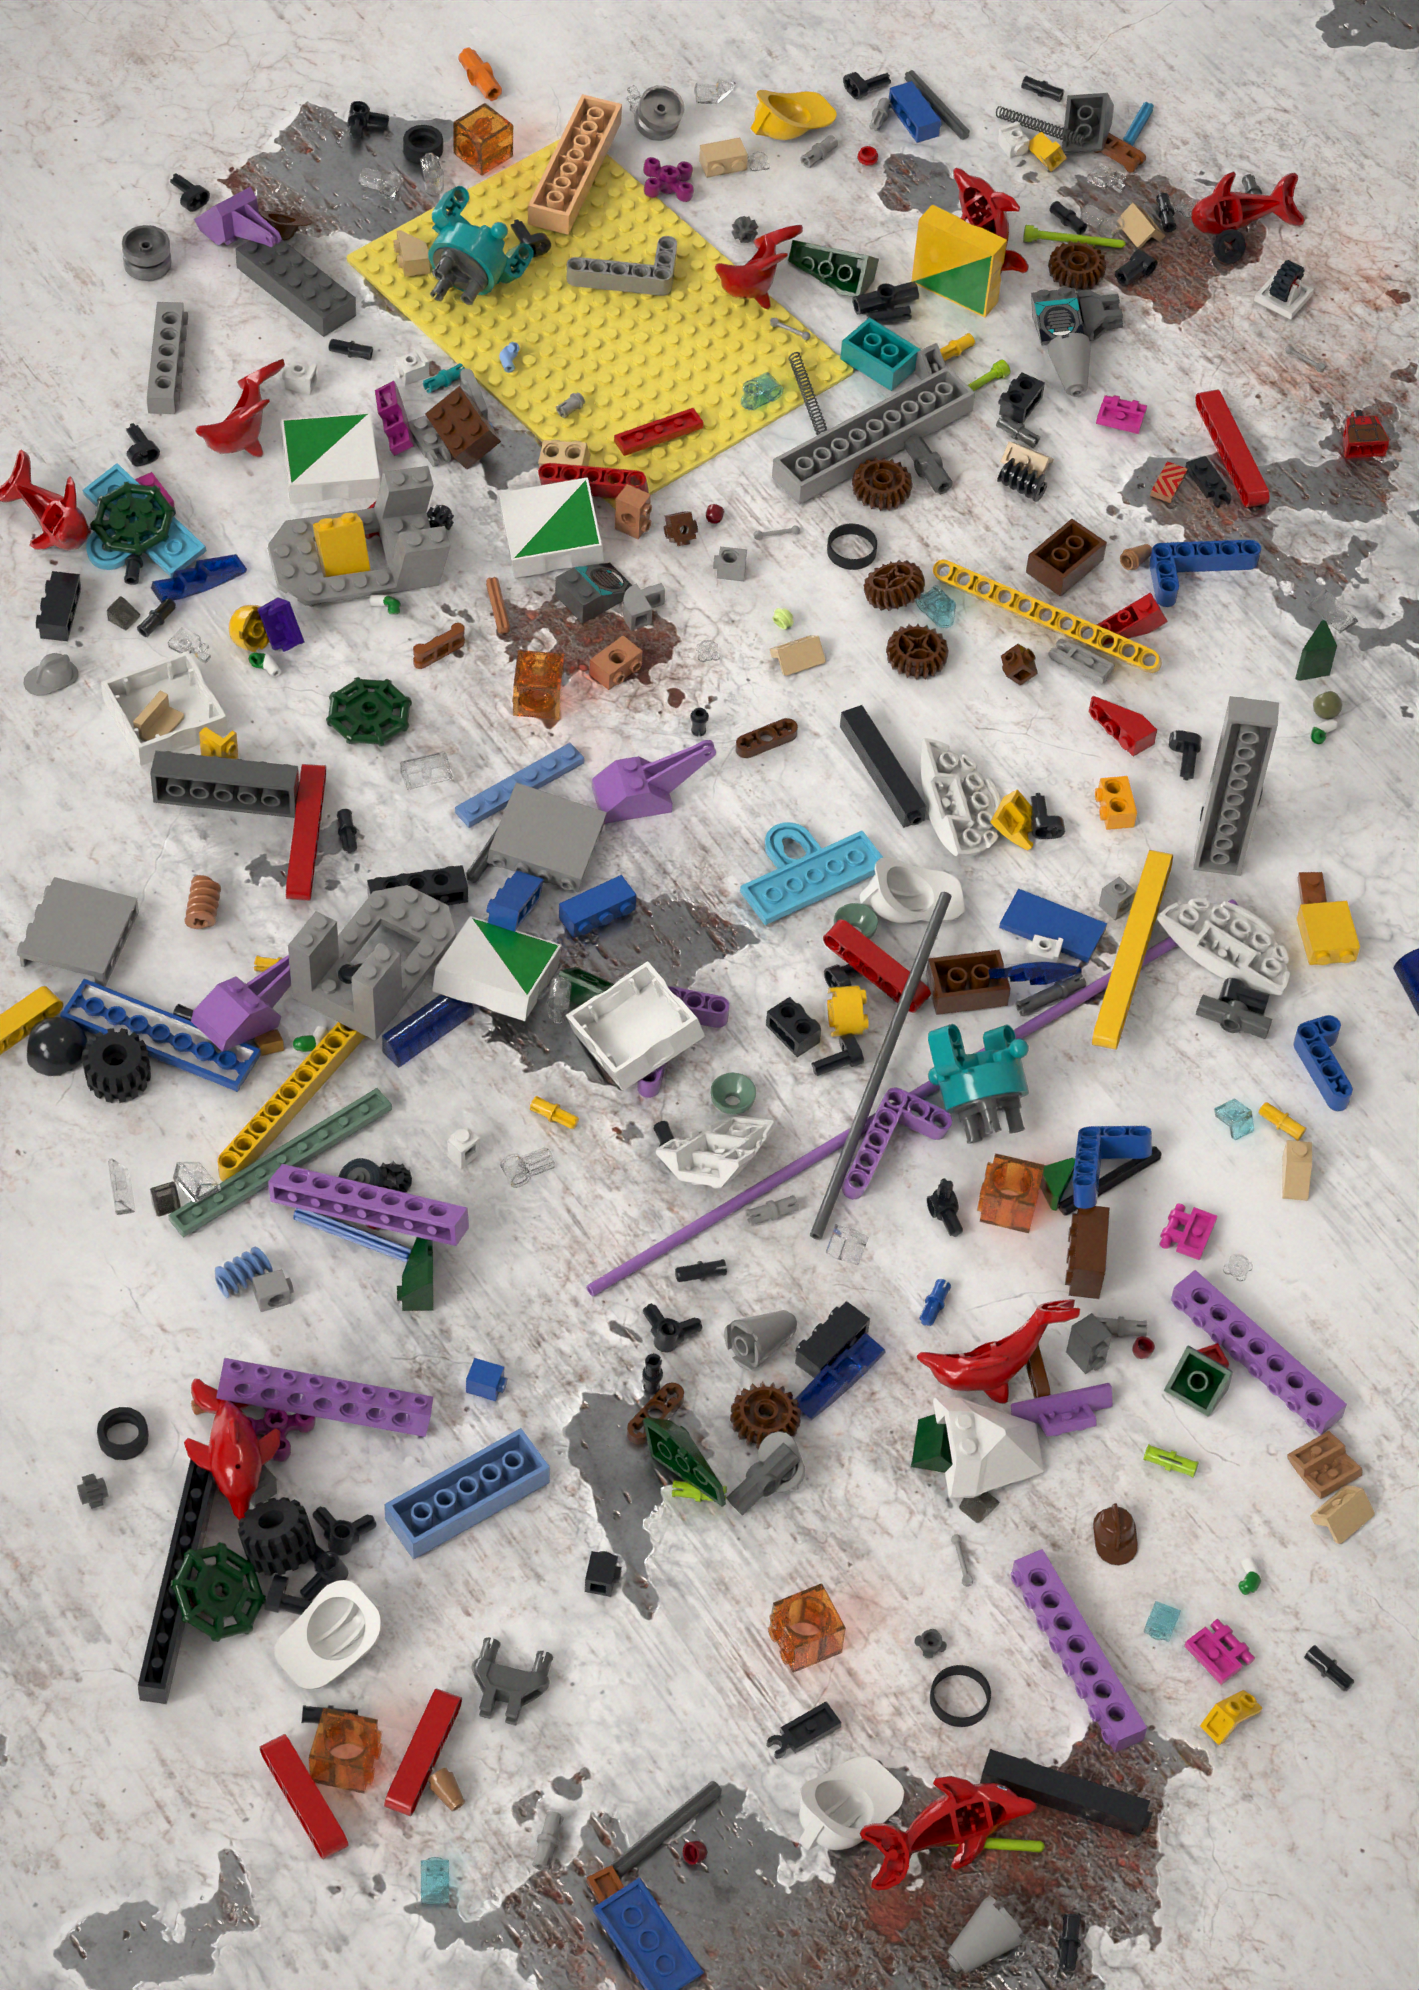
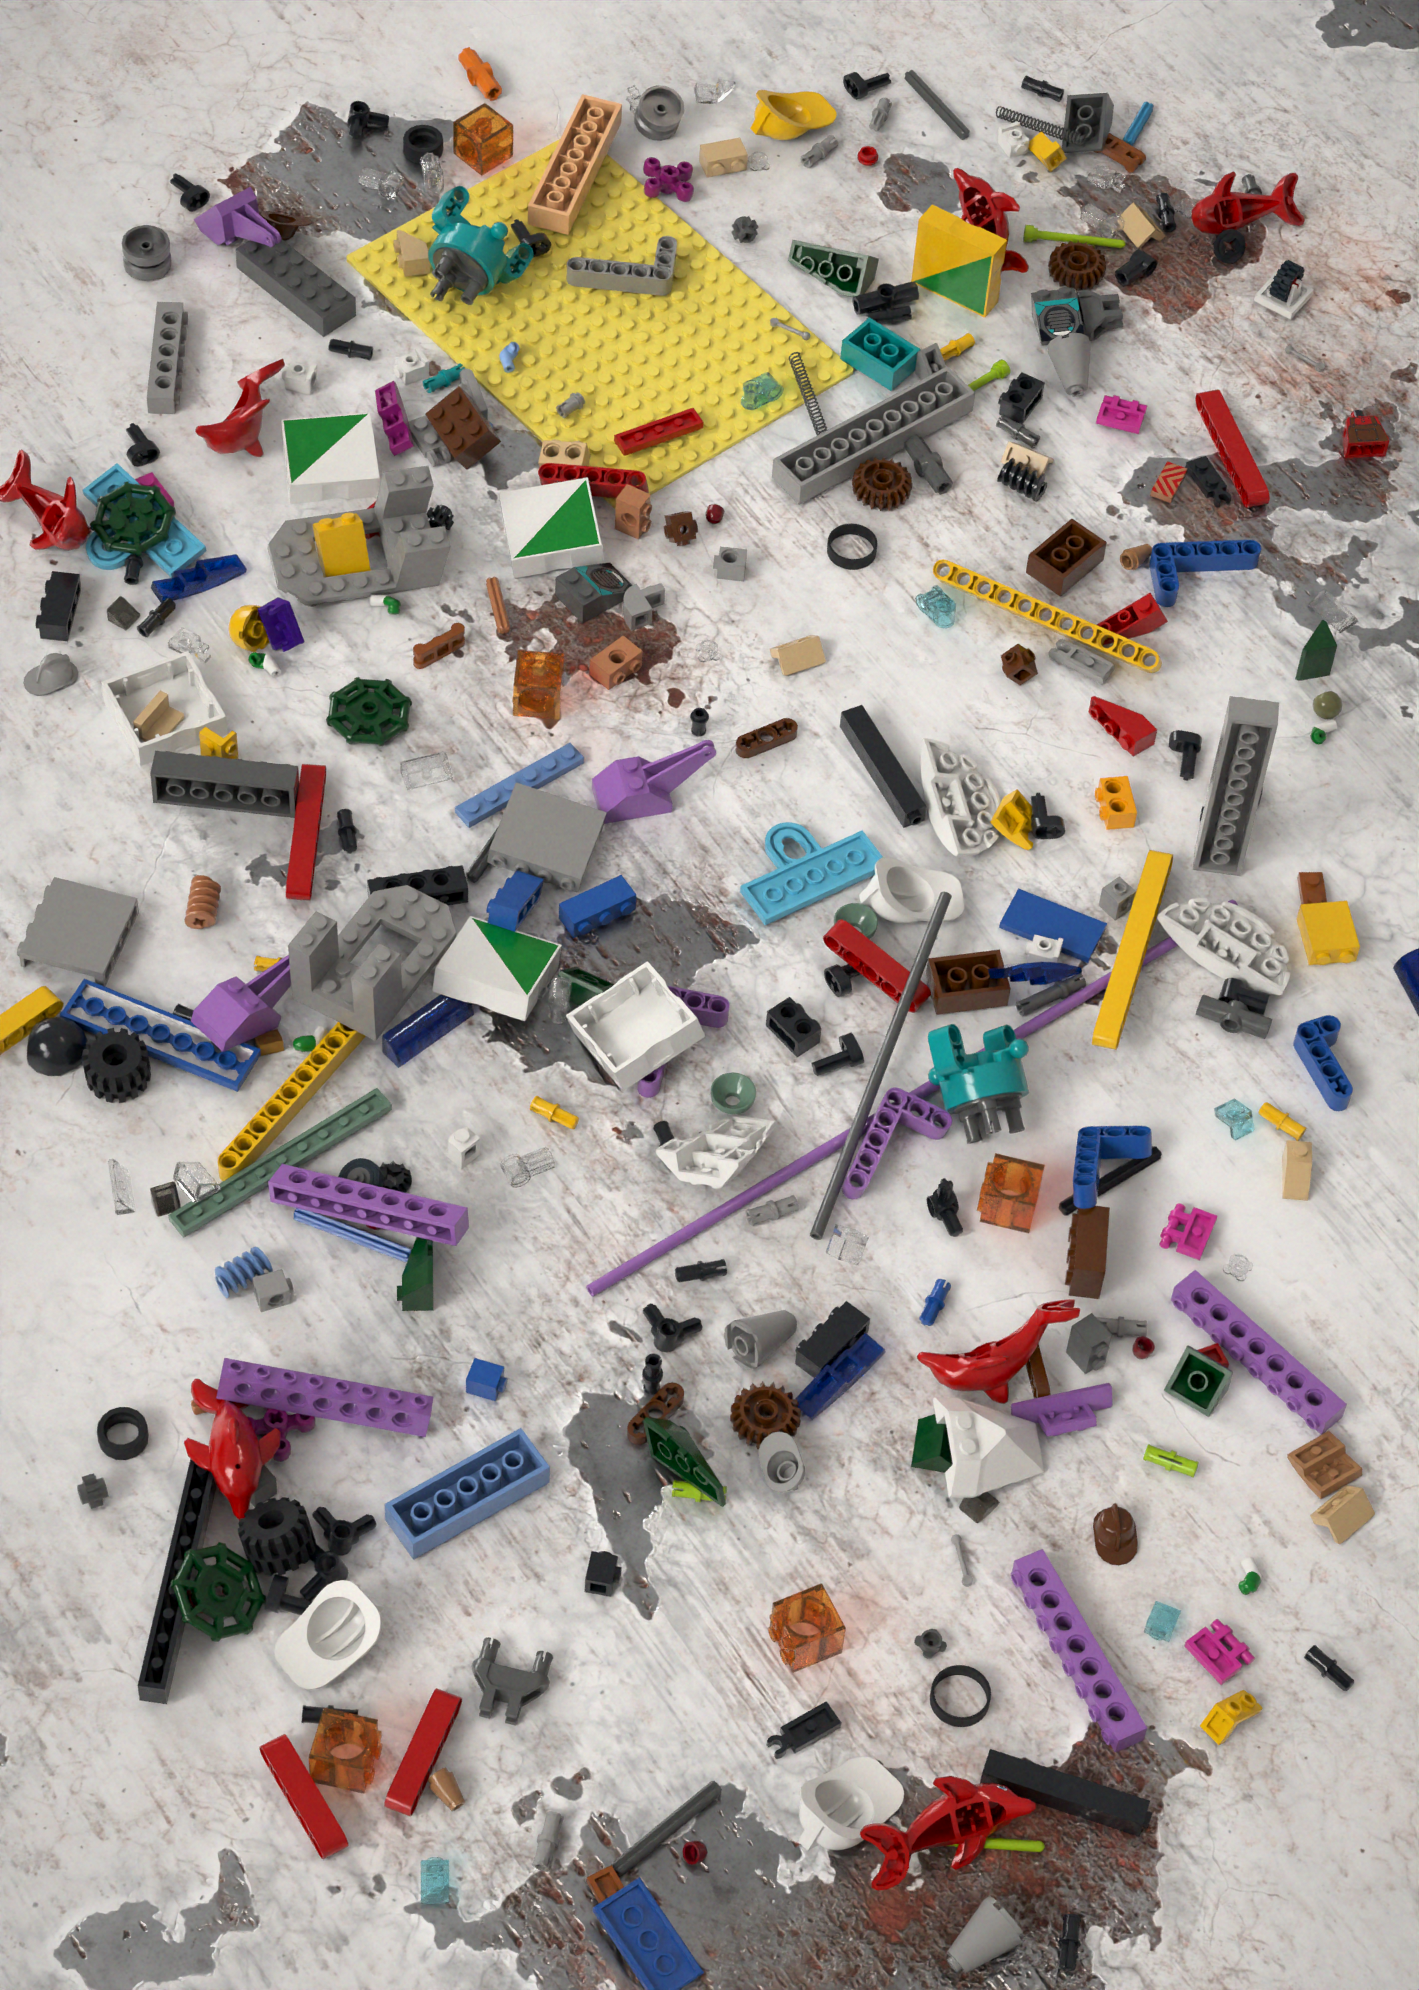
(347, 971): black pin -> none
(757, 274): red animal -> none
(759, 534): light grey hinge -> none
(763, 1478): dark grey piece -> none
(783, 618): yellowish green plate -> none
(846, 1010): yellow brick -> none
(894, 585): reddish brown gear -> none
(914, 112): blue brick -> none
(923, 651): reddish brown gear -> none
(1056, 1180): green slope -> none
(1068, 217): black pin -> none

